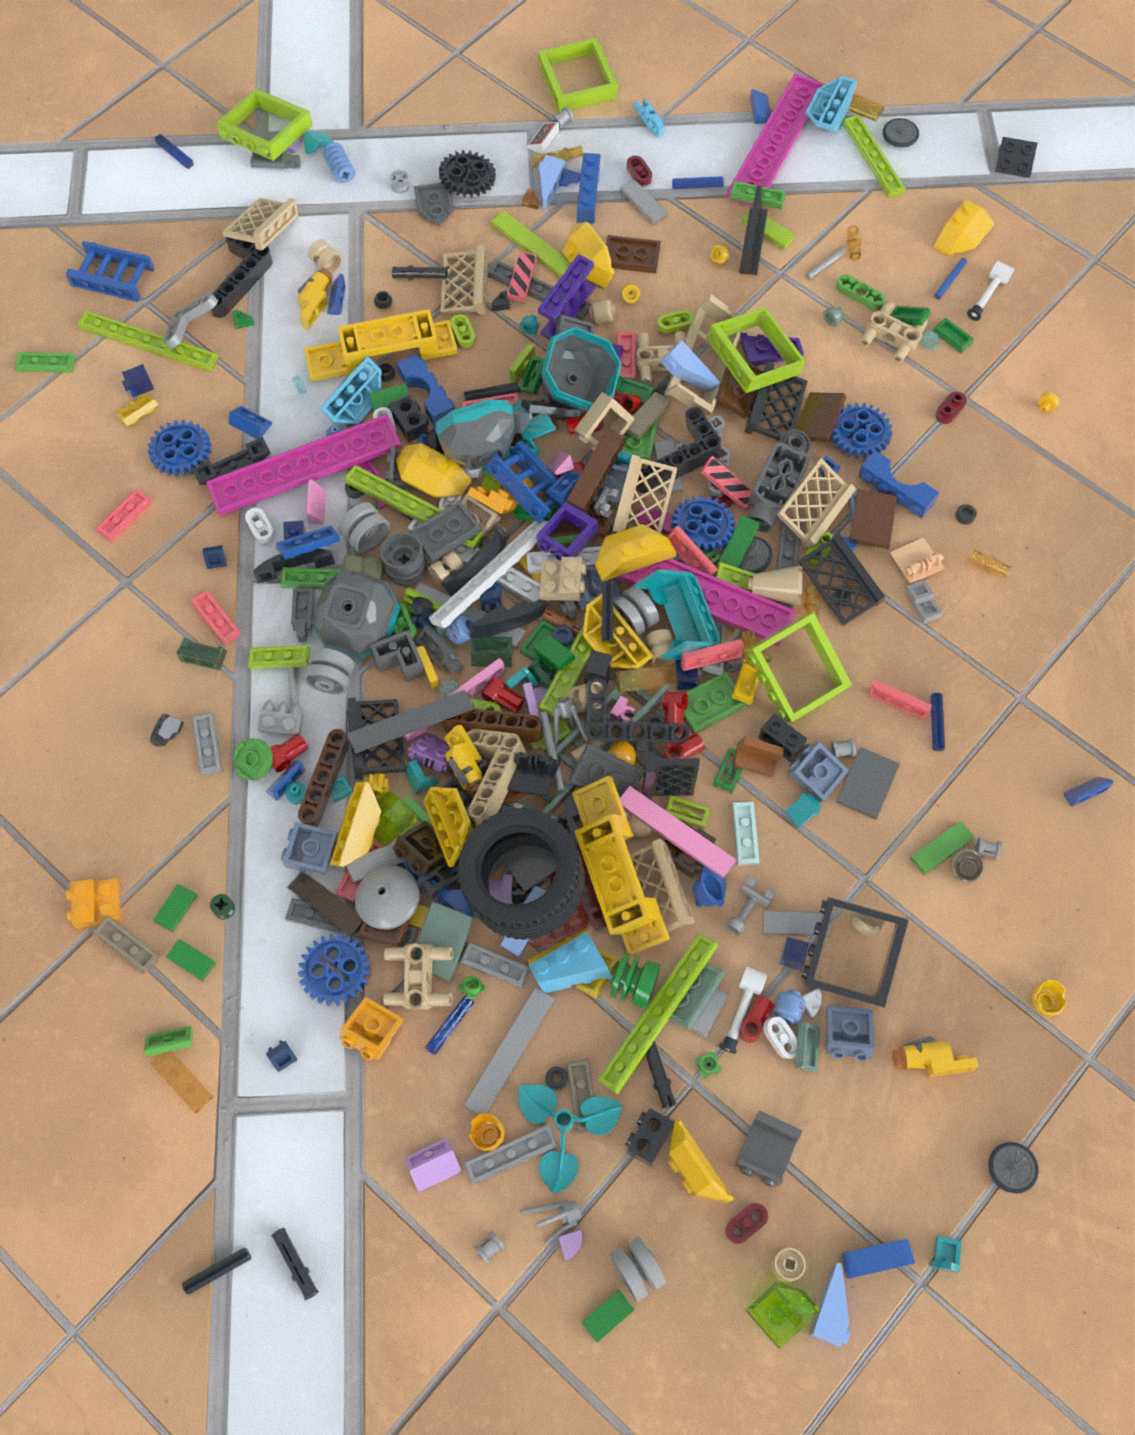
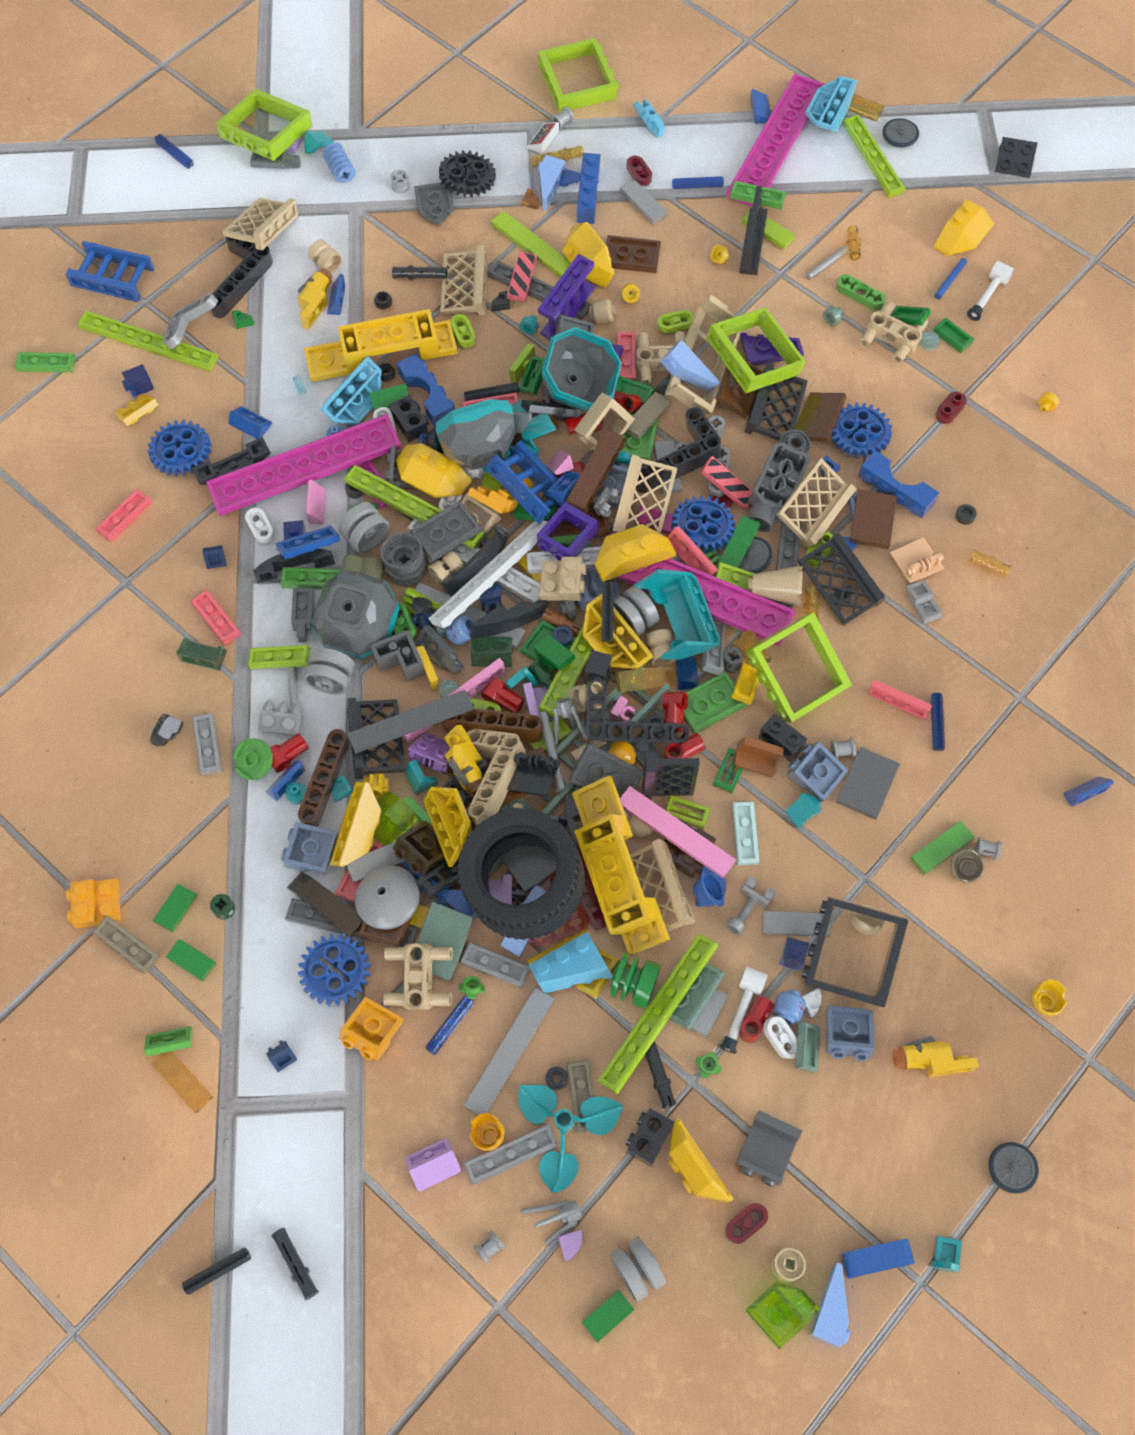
(712, 655): coral tile -> none

